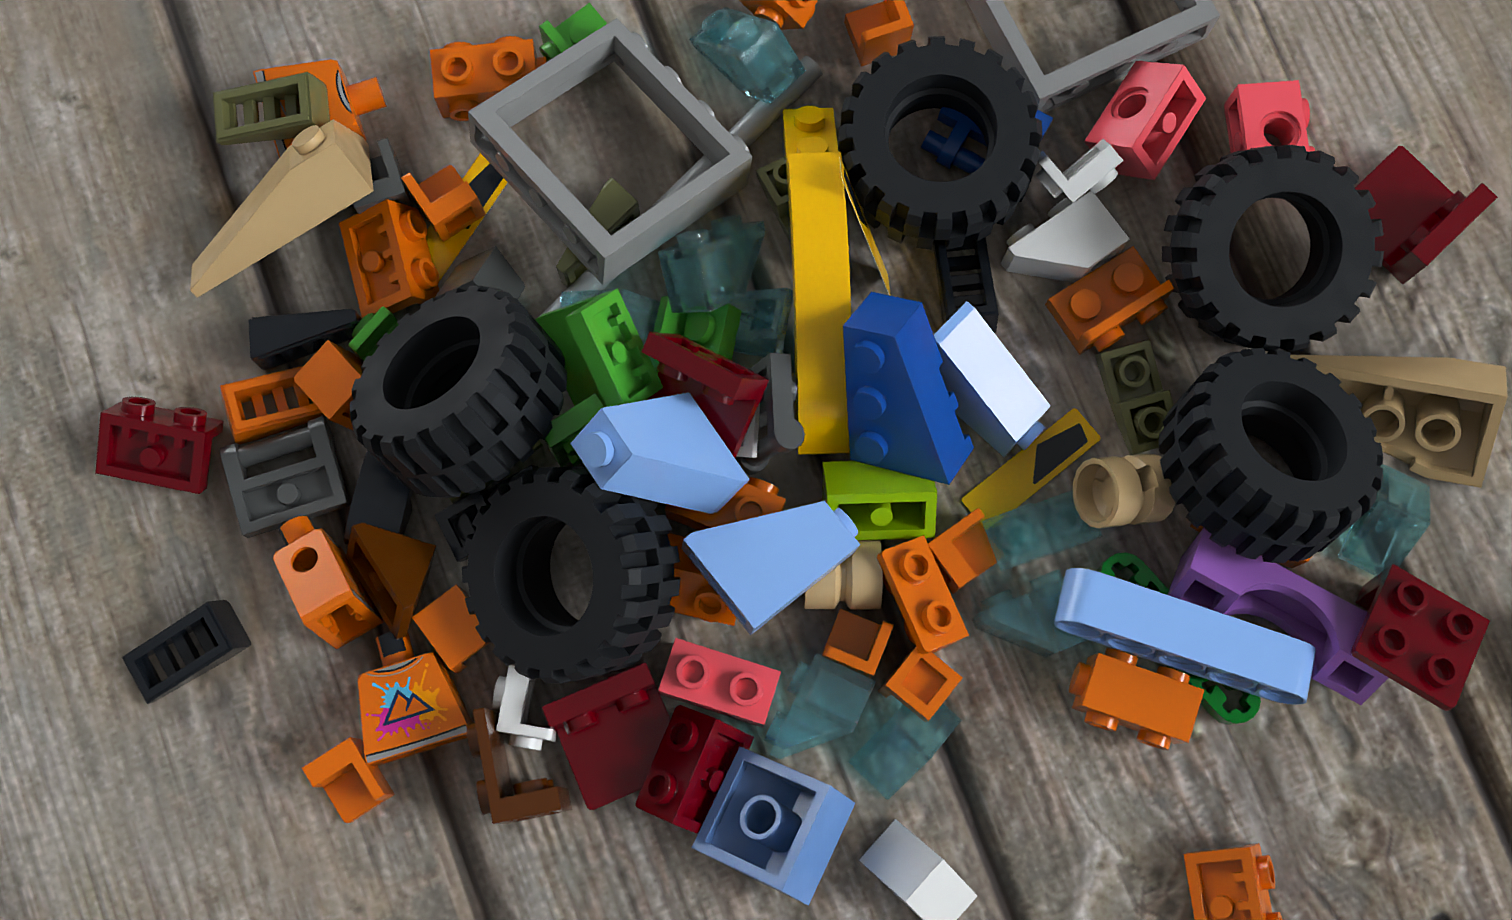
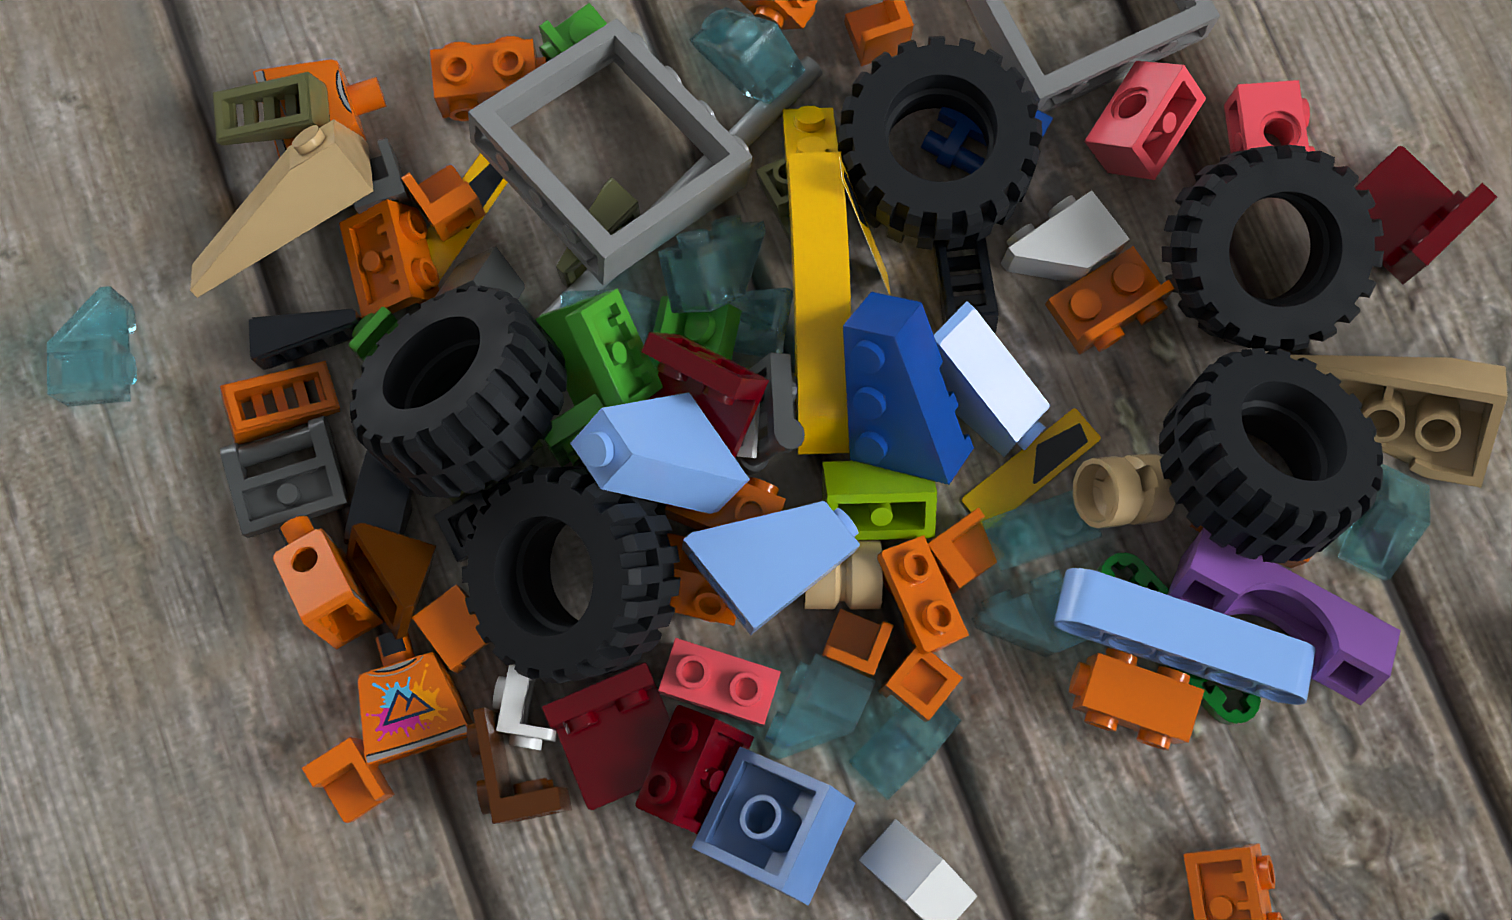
(91, 353): none -> clear light blue slope
(156, 444): dark red bracket -> none
(218, 634): black slope -> none
(329, 381): orange panel -> none
(1090, 172): white bracket -> none
(1135, 394): olive slope -> none
(1418, 636): dark red bracket -> none

